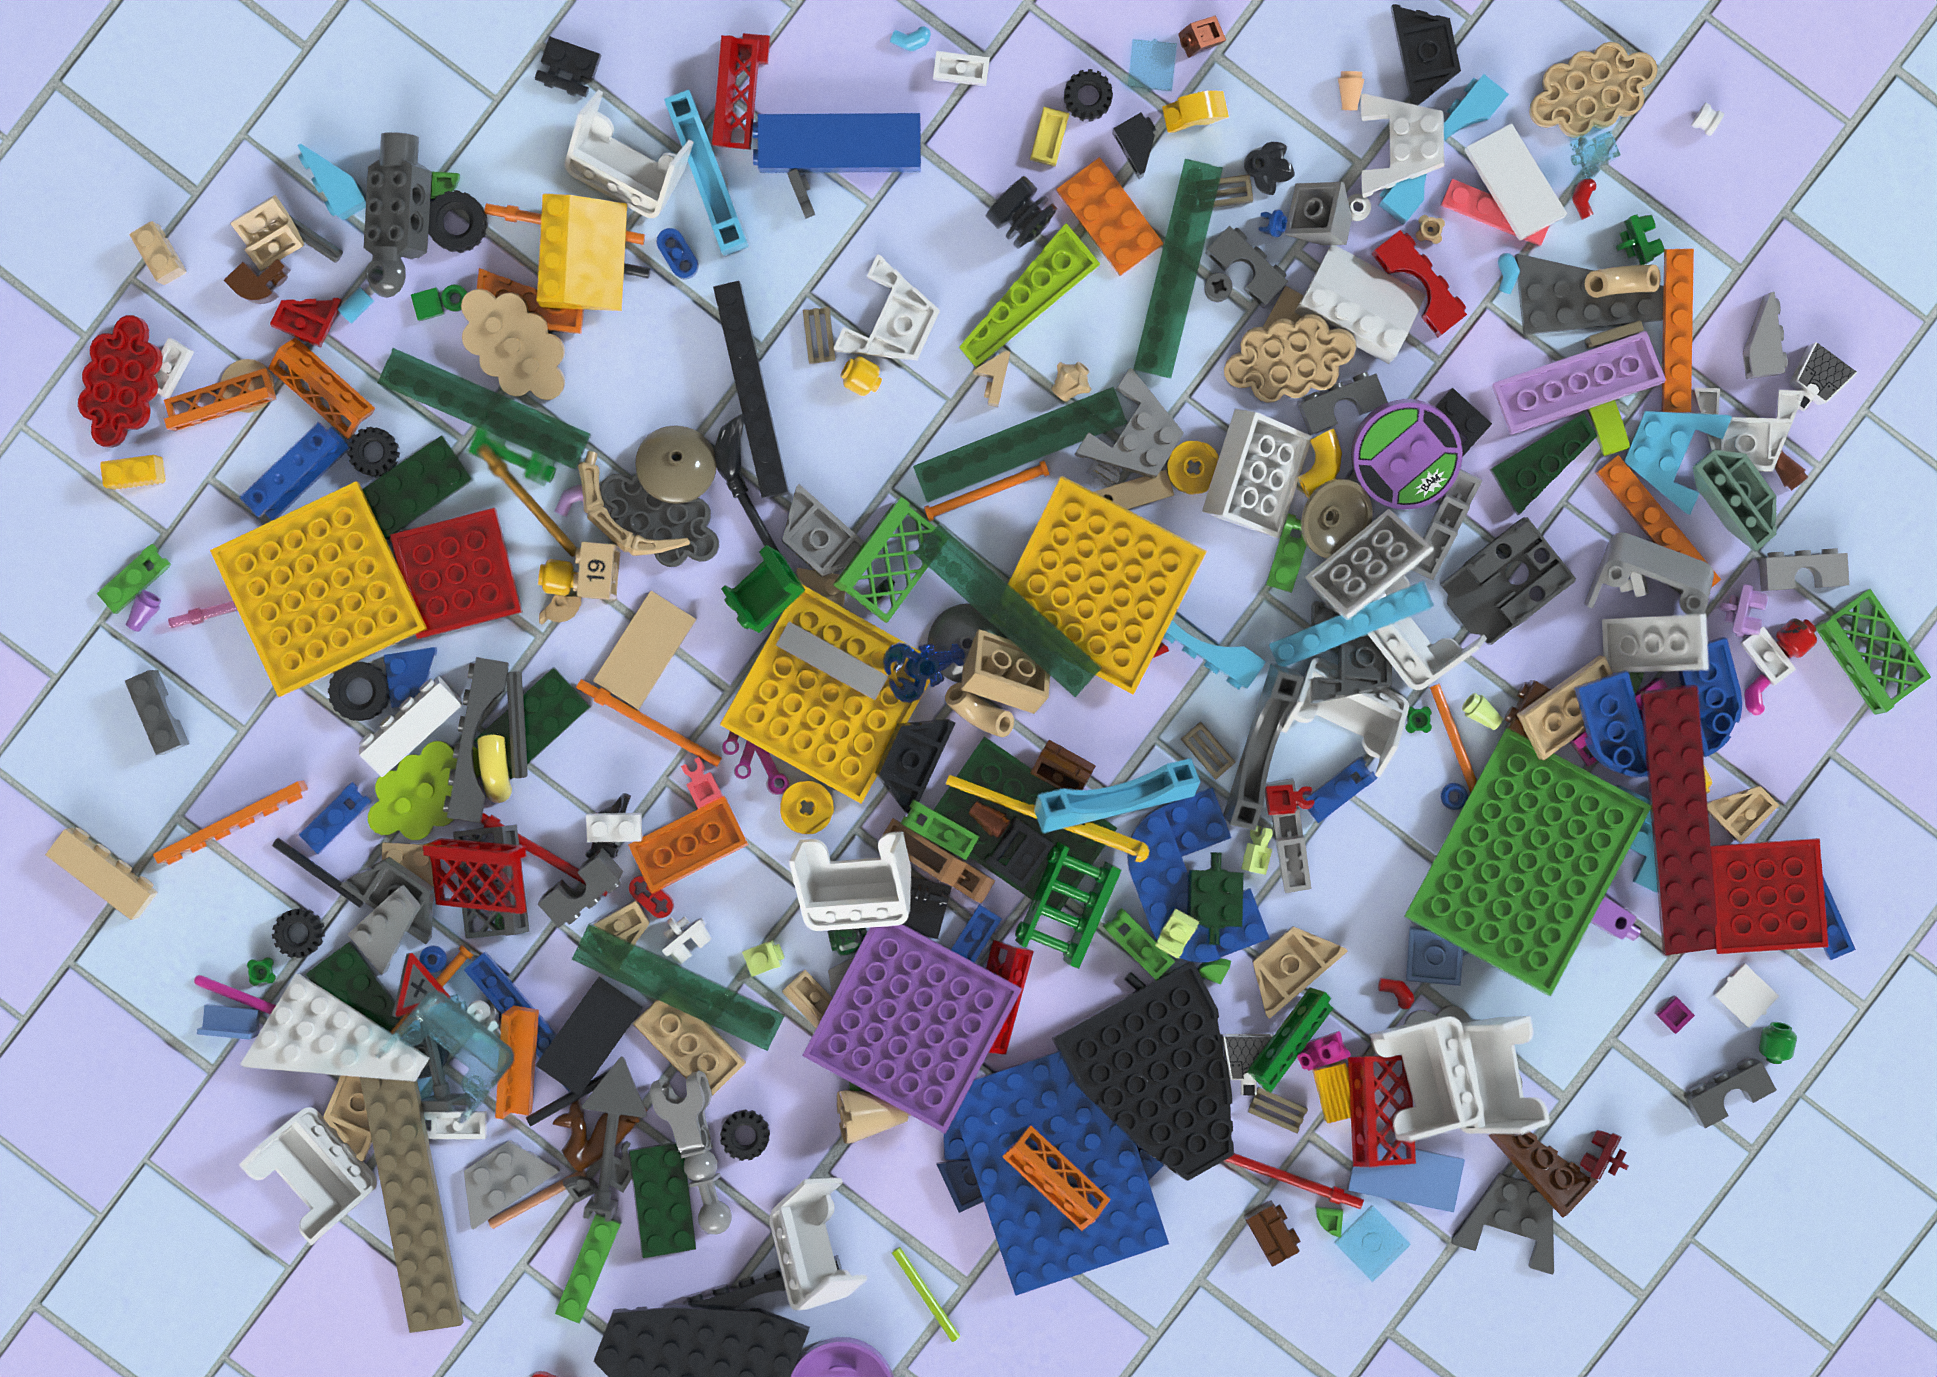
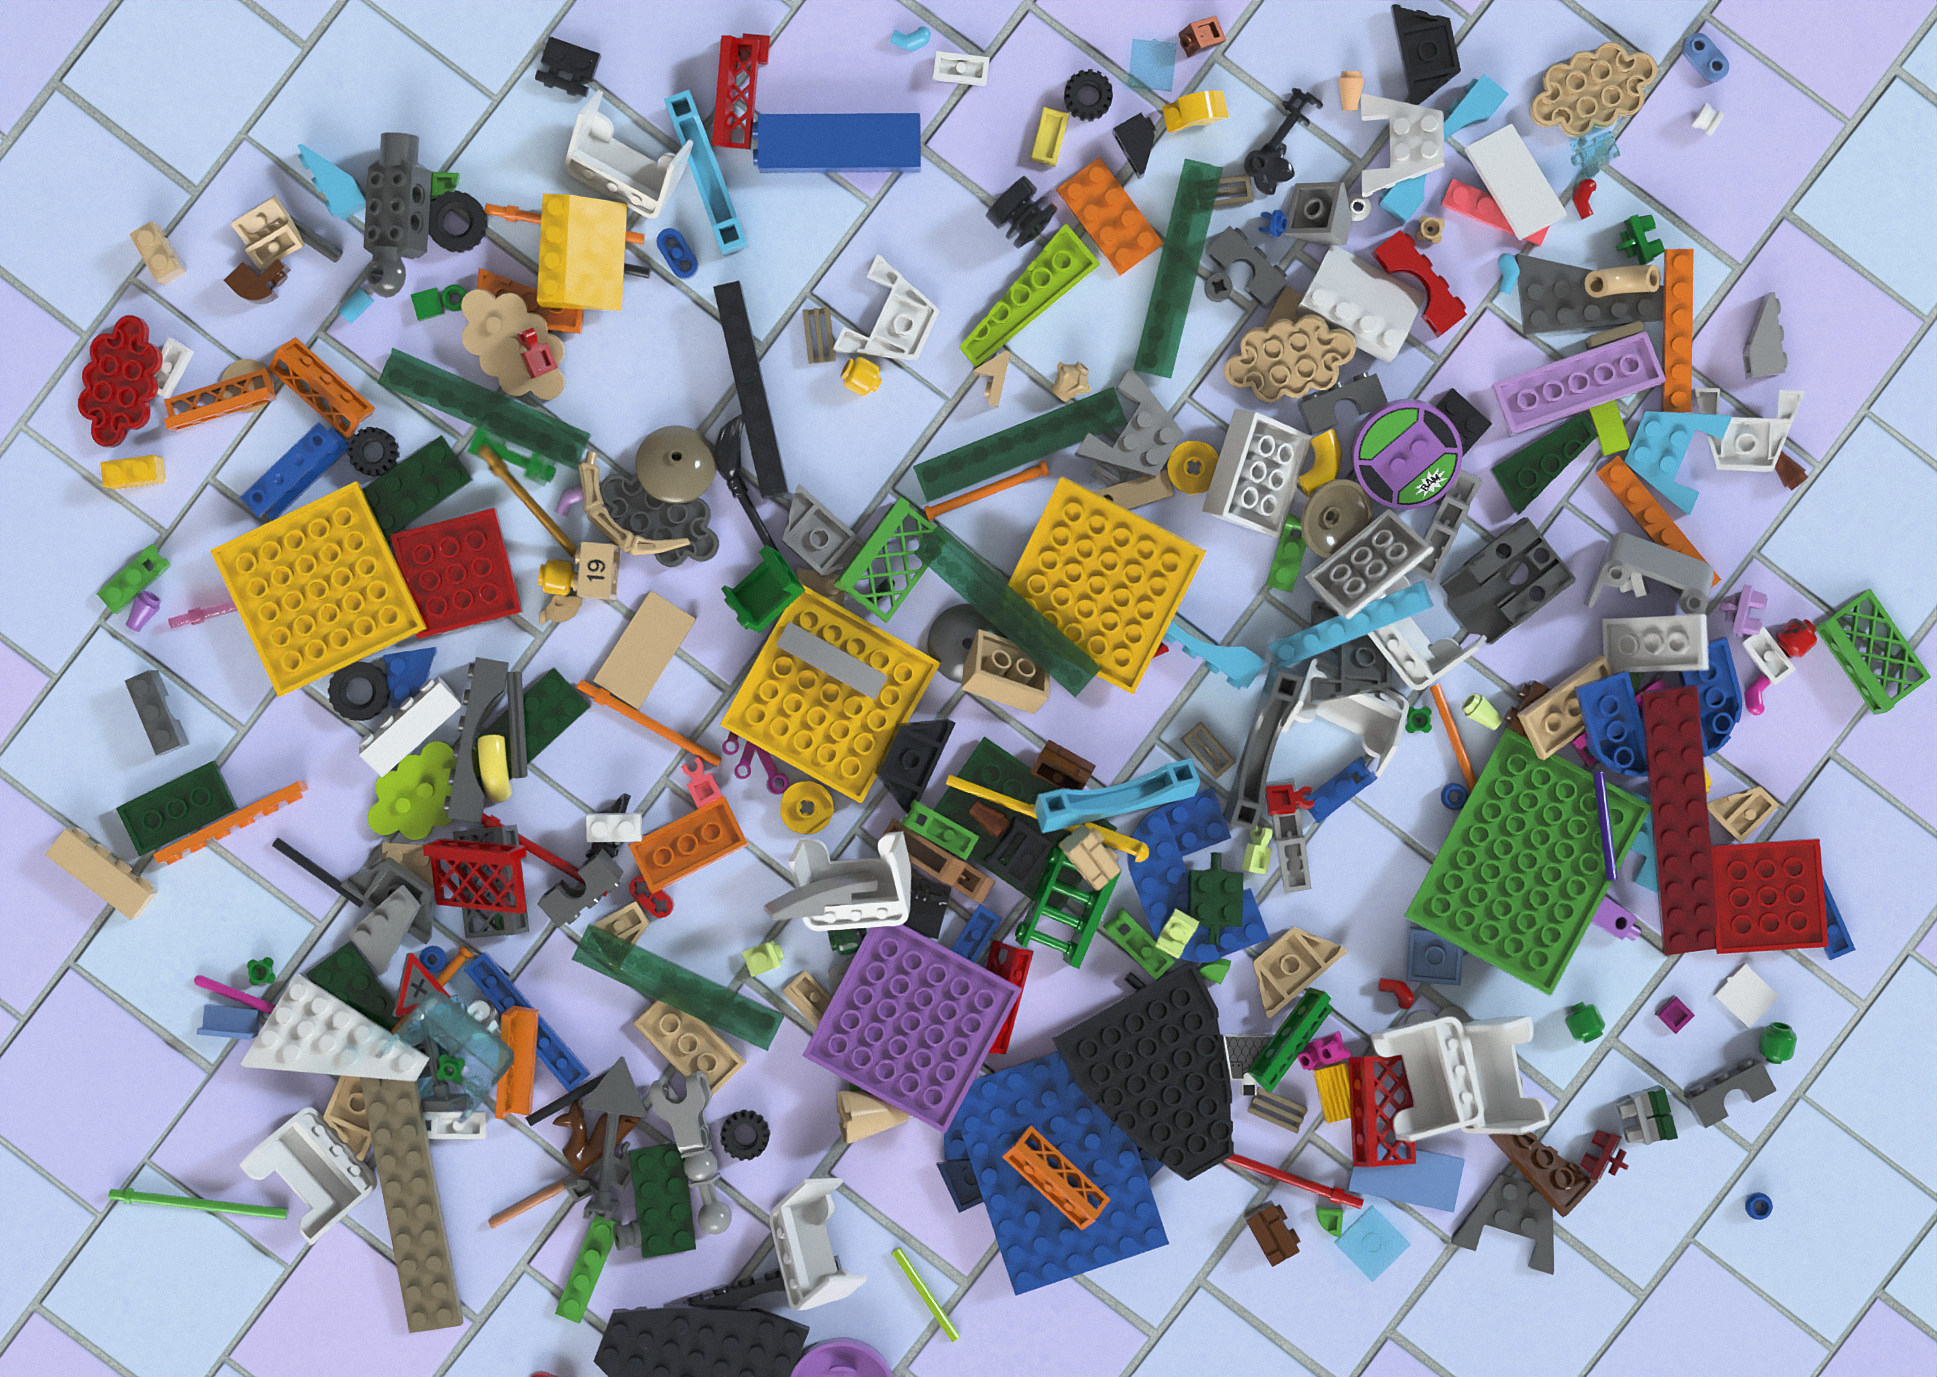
(130, 1196): none -> bright green bar
(177, 808): none -> dark green plate
(282, 937): black tyre -> none
(306, 319): red wing -> none
(334, 819): blue plate -> none
(450, 1061): none -> green plate
(502, 1180): light grey wing -> none
(538, 357): none -> red plate
(589, 1036): black tile -> none
(627, 1235): none -> dark grey wheel
(697, 932): white hips -> none
(800, 186): dark grey plate -> none
(812, 898): none -> light grey slope
(920, 667): clear blue animal -> none
(979, 712): tan cylinder -> none
(1090, 856): none -> tan brick
(1293, 117): none -> black piece
(1585, 1022): none -> green head
(1605, 826): none -> dark purple bar
(1651, 1116): none -> light grey hips
(1703, 59): none -> medium blue plate
(1738, 496): sand green wedge -> none
(1765, 1210): none -> blue plate
(1820, 375): torso -> none
(1828, 569): light grey arch -> none

